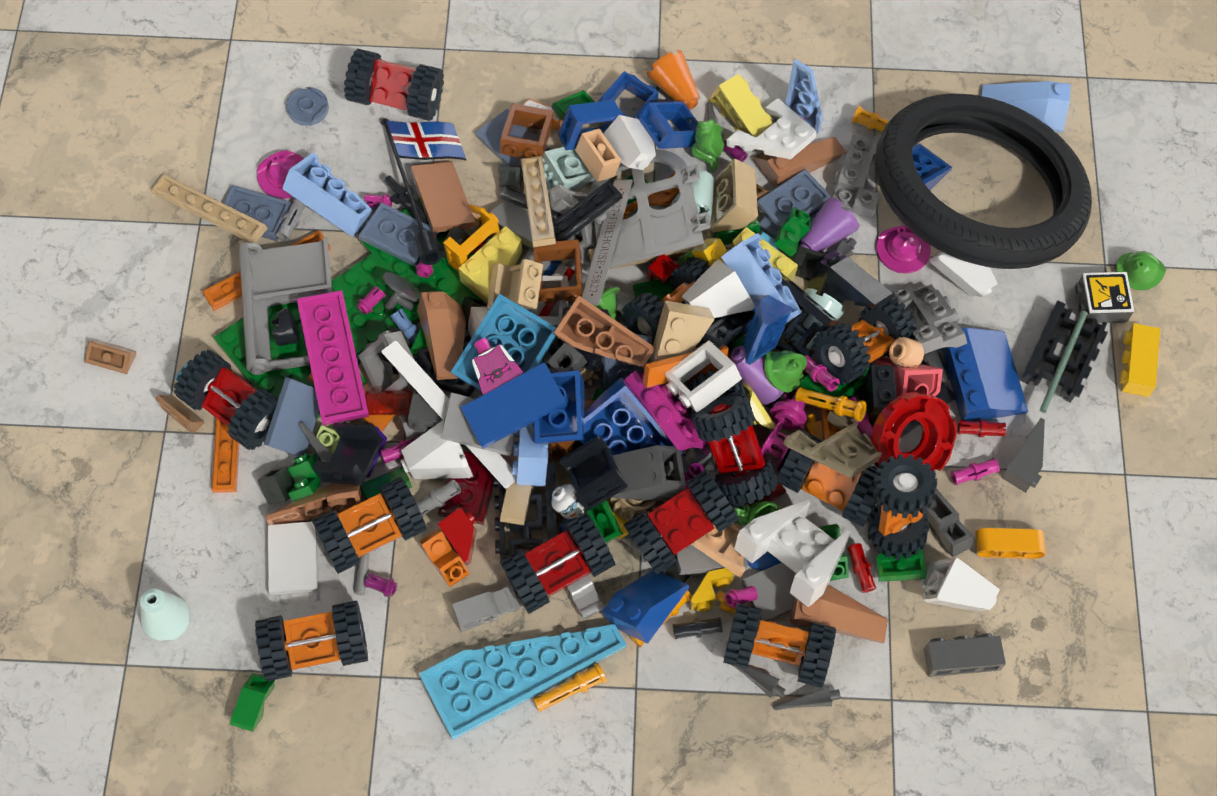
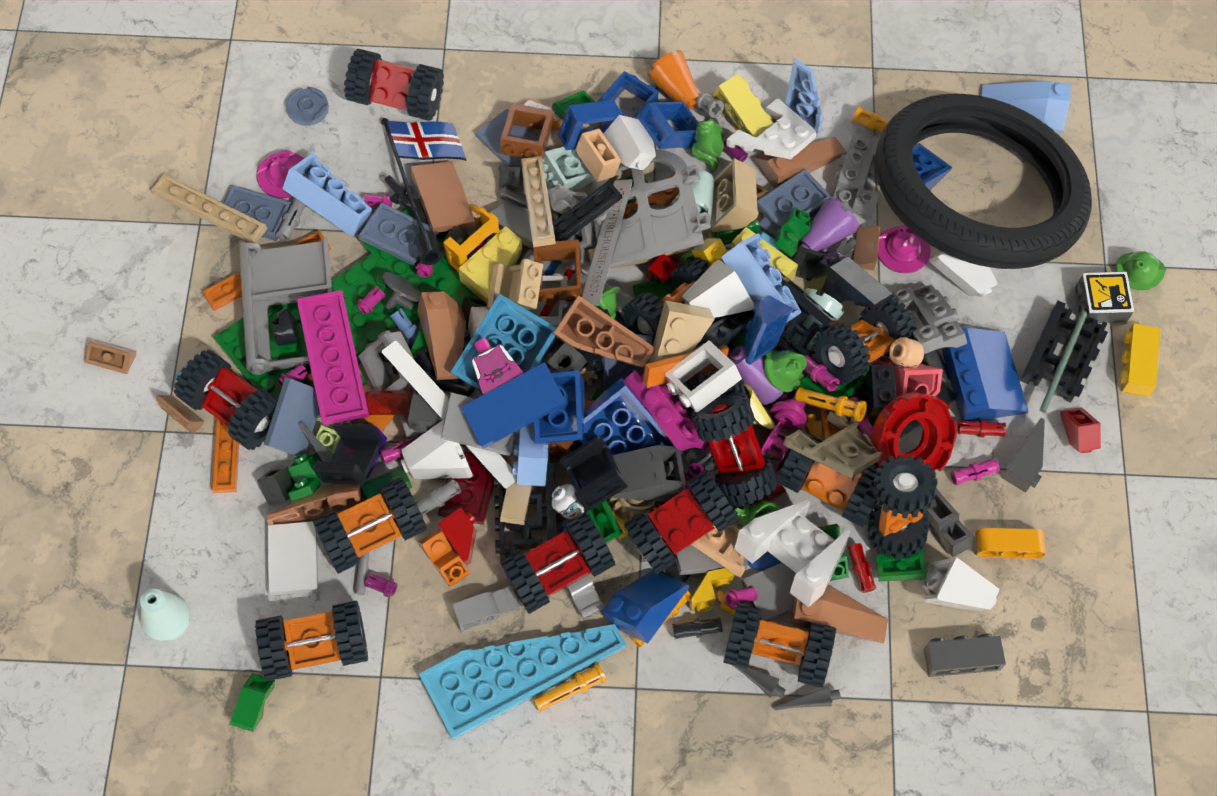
(293, 374): none -> dark pink pin
(710, 104): none -> light grey bush
(867, 247): none -> medium nougat slope
(1081, 429): none -> red slope

